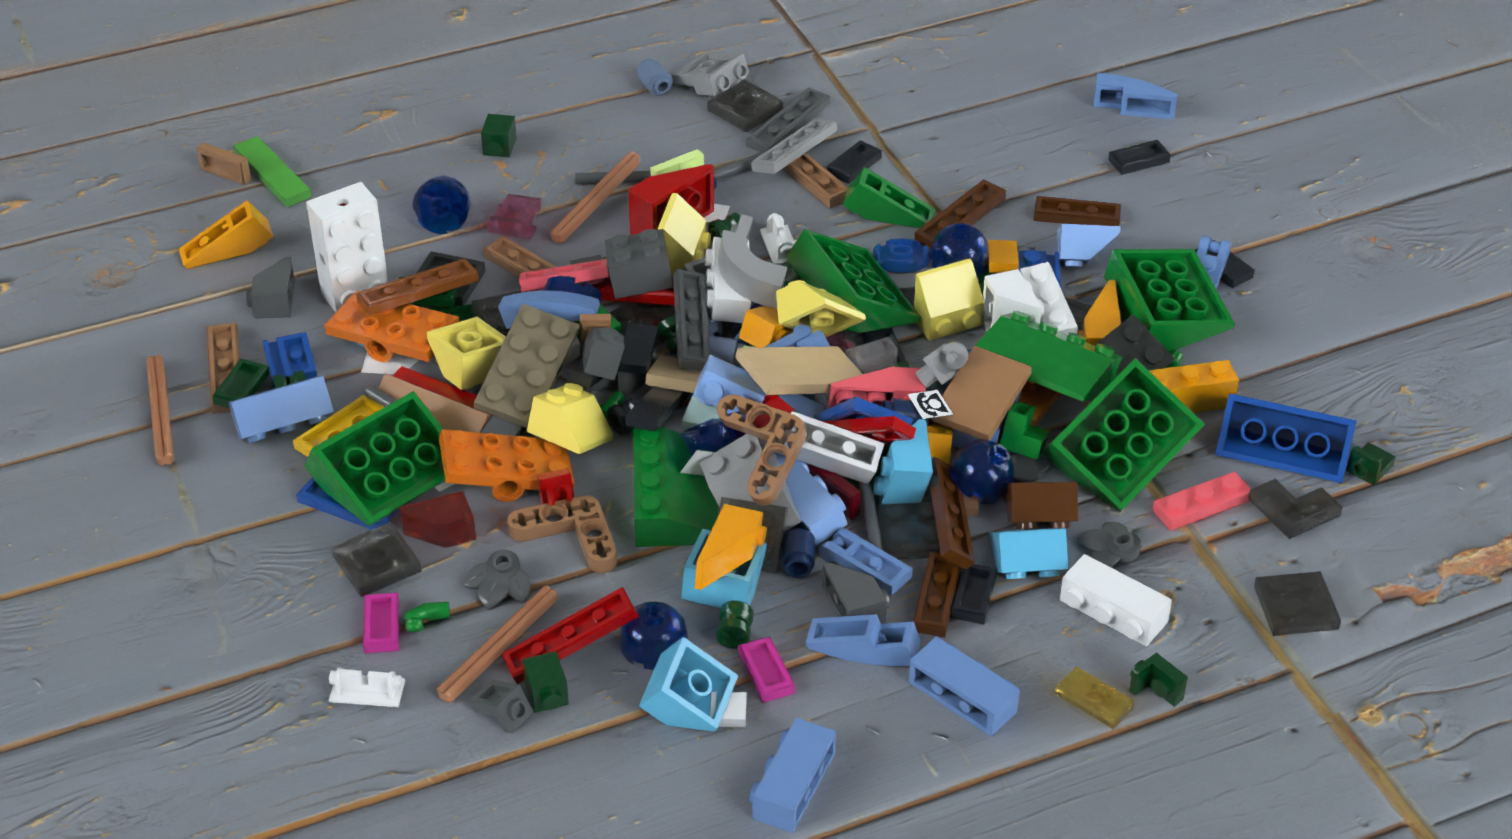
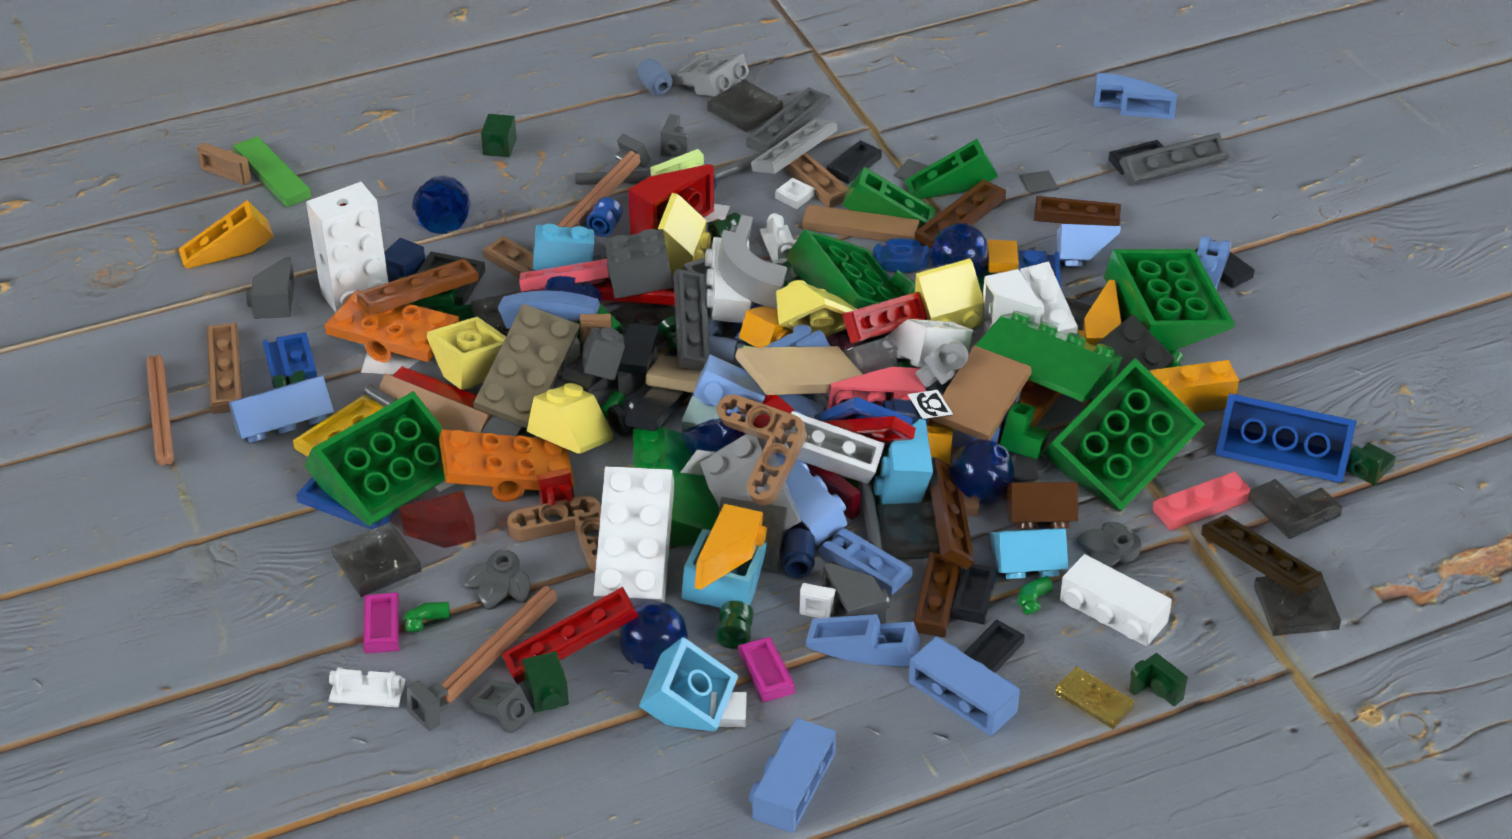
(241, 382): dark green tile -> none
(403, 259): none -> dark blue brick
(426, 703): none -> dark grey tile
(515, 217): clear pink cylinder -> none
(561, 246): none -> medium azure slope
(604, 216): none -> blue wheel
(628, 144): none -> dark grey tile
(634, 533): none -> white brick
(673, 139): none -> dark grey bracket
(794, 193): none -> white tile
(817, 601): none -> white tile
(858, 223): none -> medium nougat tile
(883, 317): none -> red tile
(903, 282): none -> green arm
(910, 168): none -> dark grey sticker
(921, 337): none -> white slope
(953, 173): none -> green slope
(996, 645): none -> black tile
(1031, 591): none -> green arm
(1039, 181): none -> dark grey sticker
(1174, 159): none -> dark grey tile
(1262, 554): none -> dark brown tile

